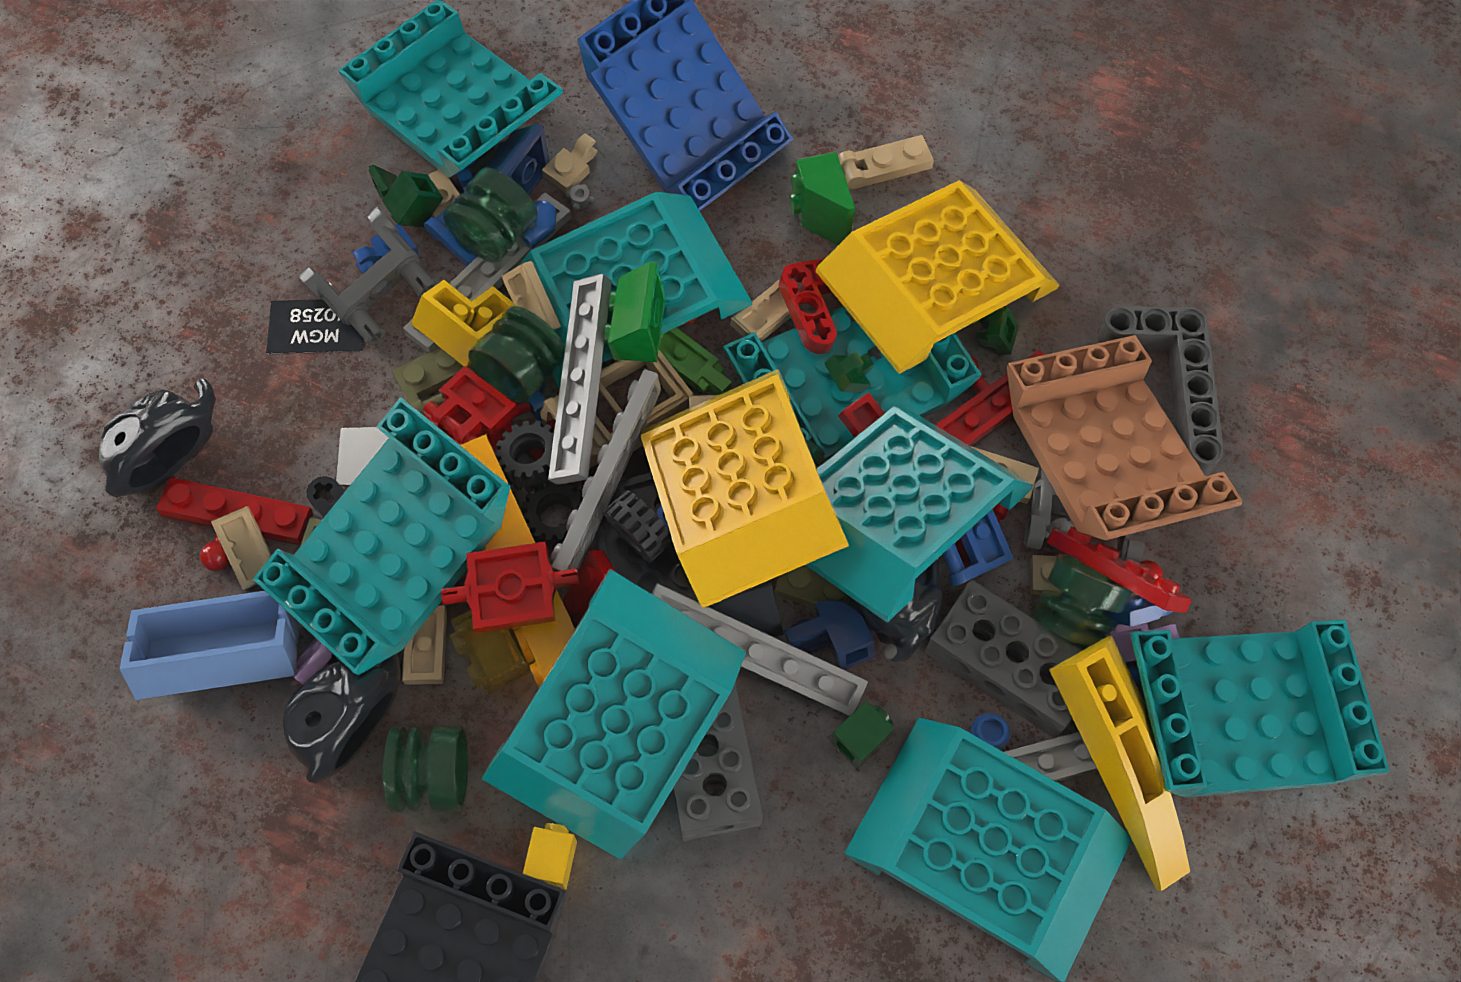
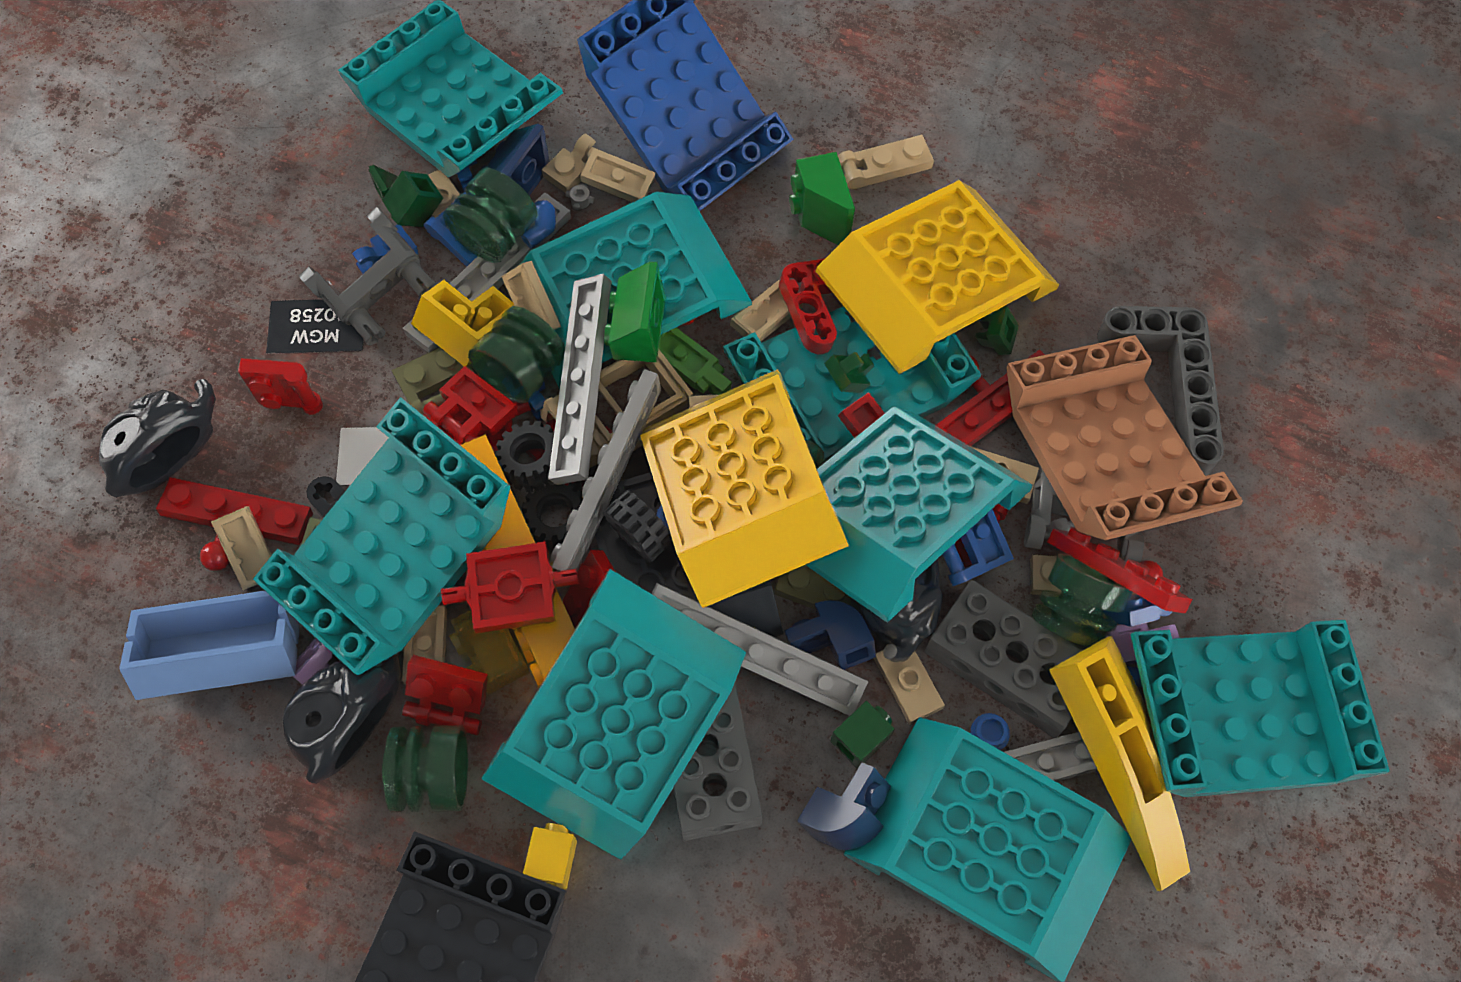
(274, 382): none -> red plate
(446, 685): none -> red plate
(617, 176): none -> tan plate
(849, 819): none -> dark blue brick
(910, 686): none -> tan plate

